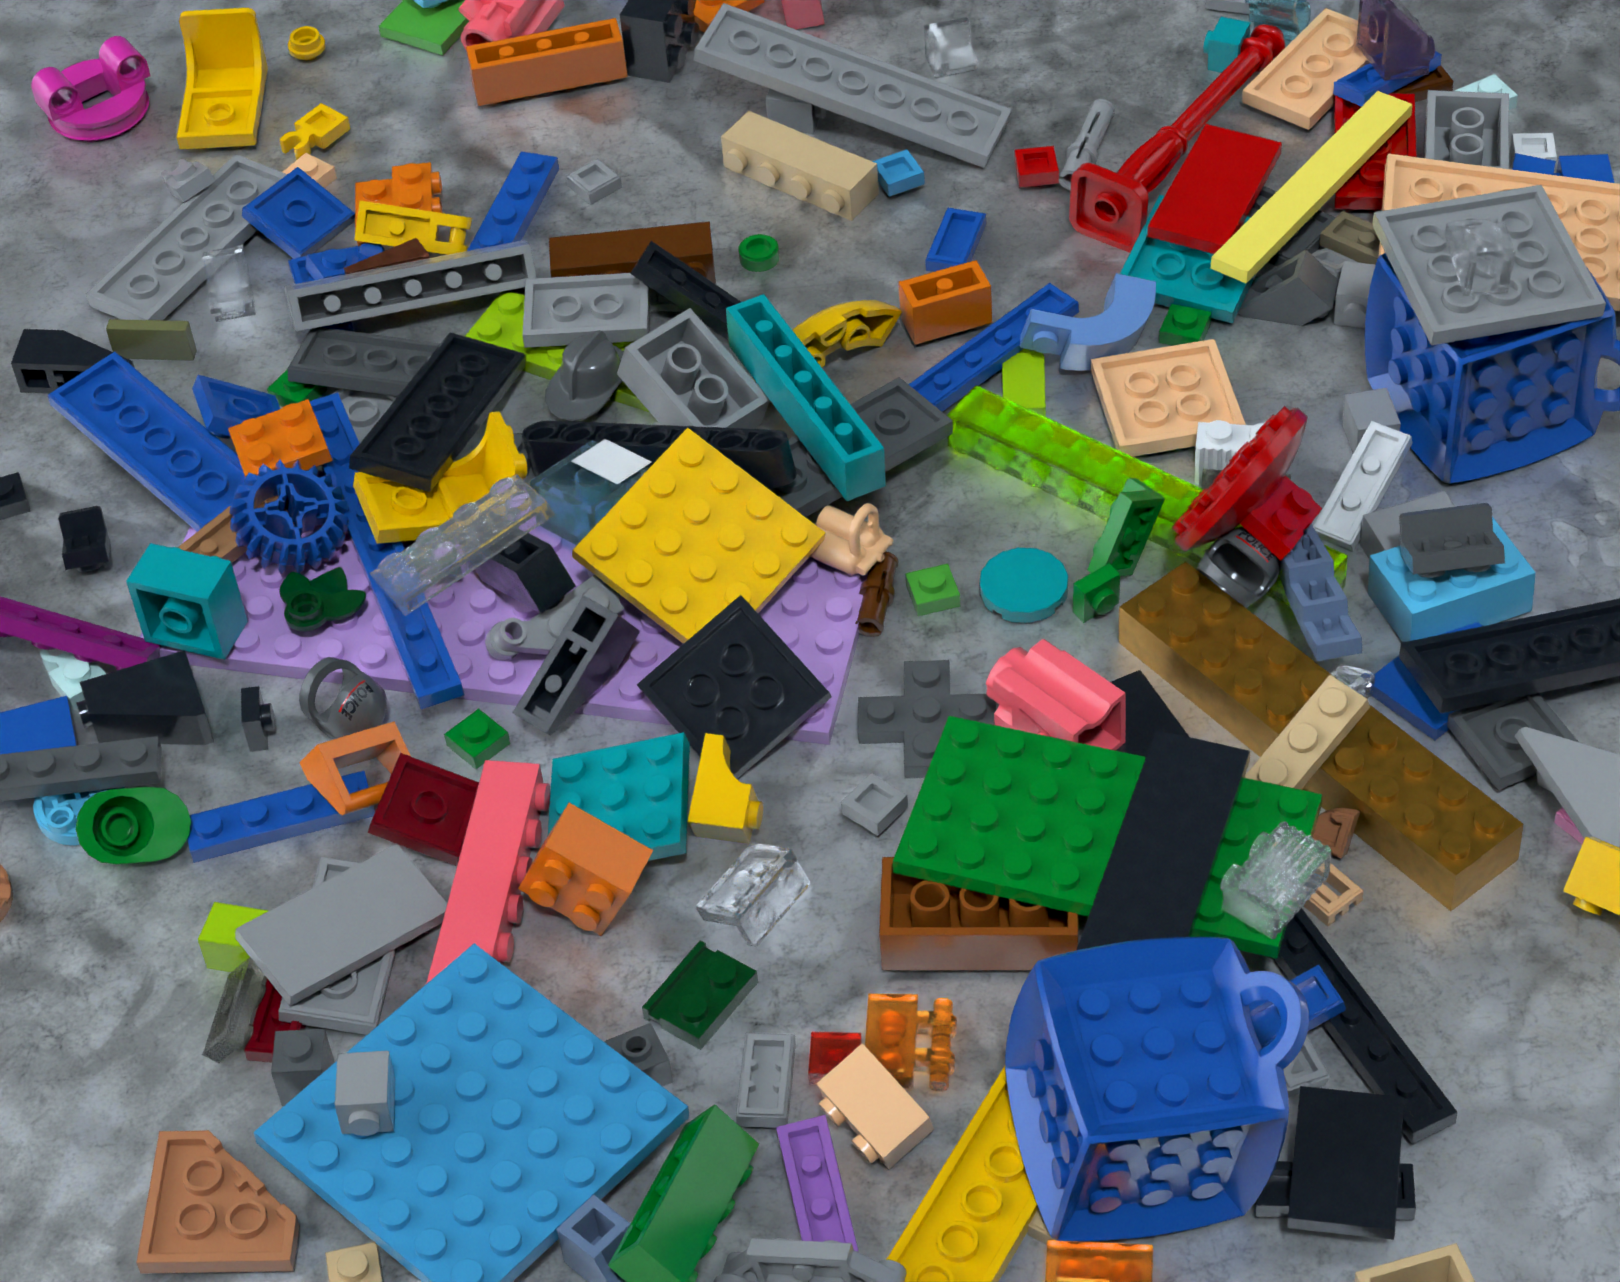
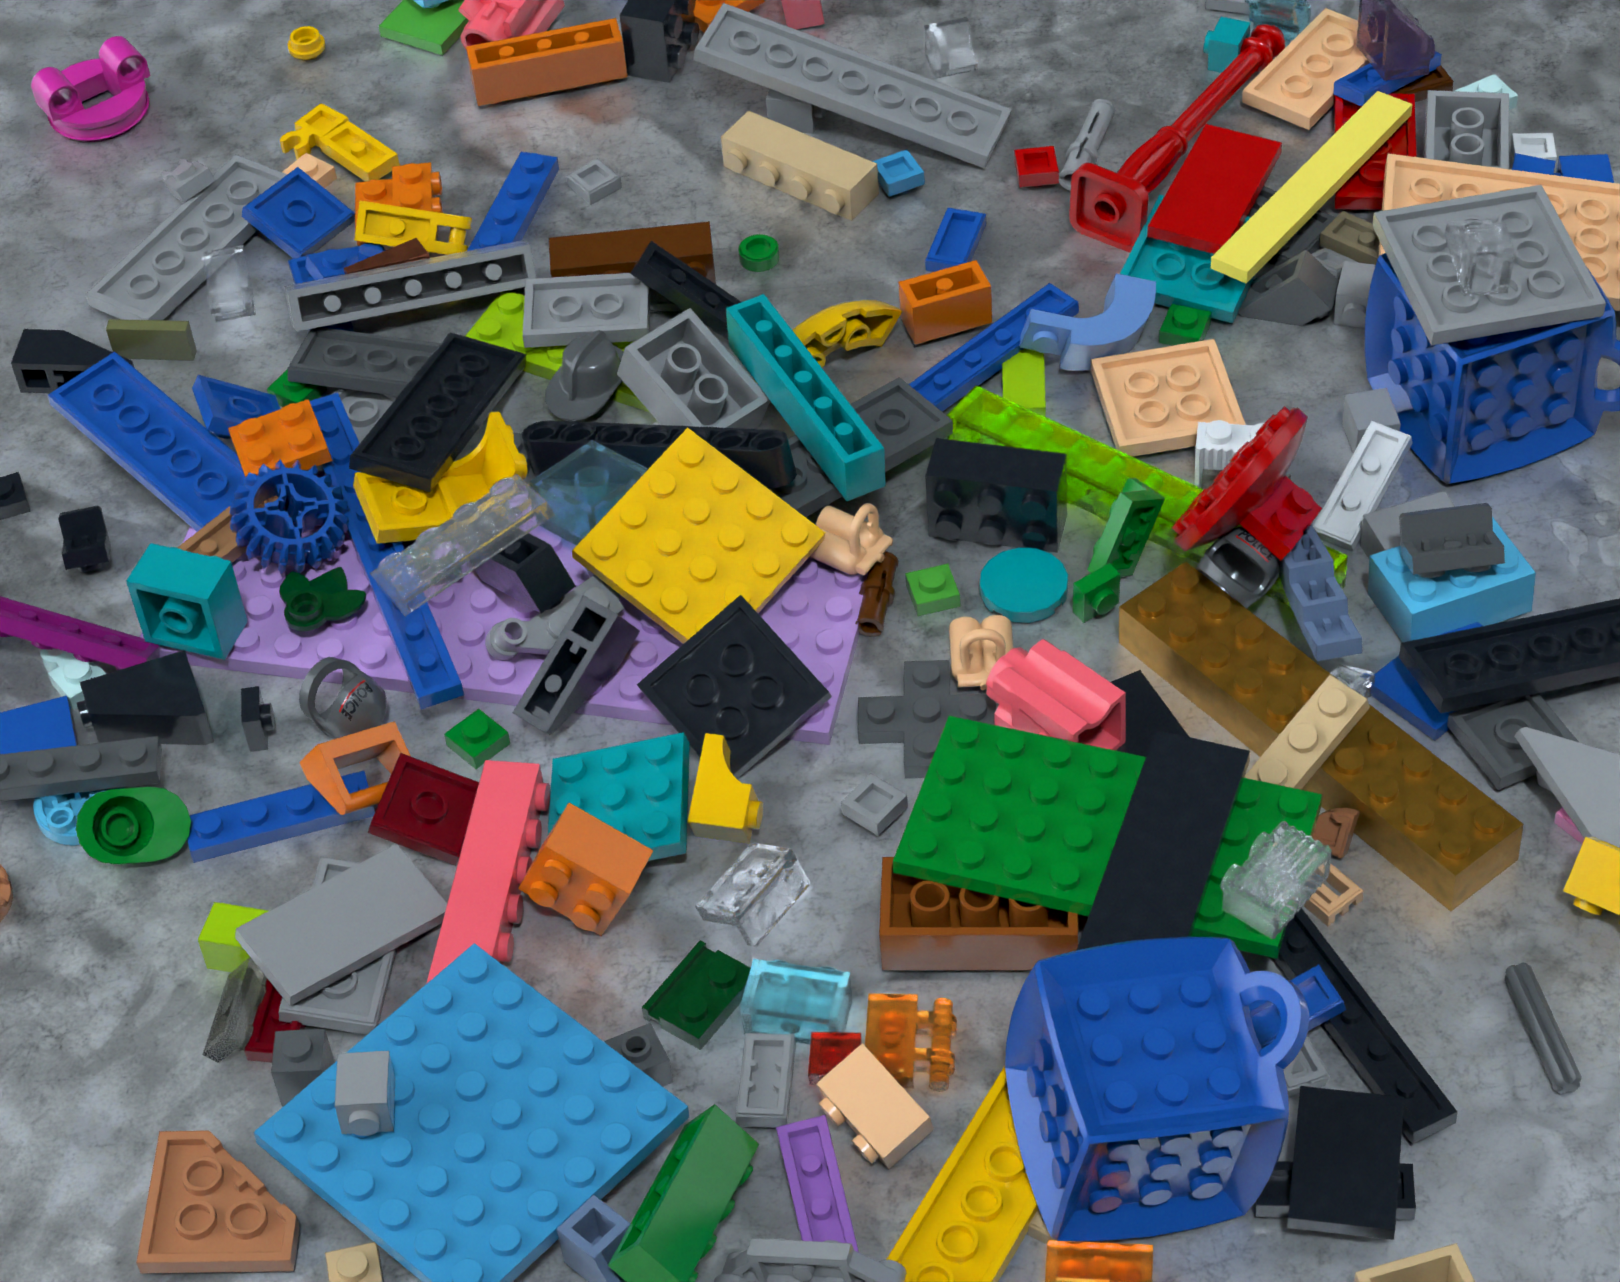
(222, 79): yellow bracket -> none
(358, 152): none -> yellow plate
(611, 461): white sticker -> none
(795, 999): none -> clear light blue brick
(978, 647): none -> light nougat piece
(996, 495): none -> black brick
(1542, 1028): none -> dark grey axle

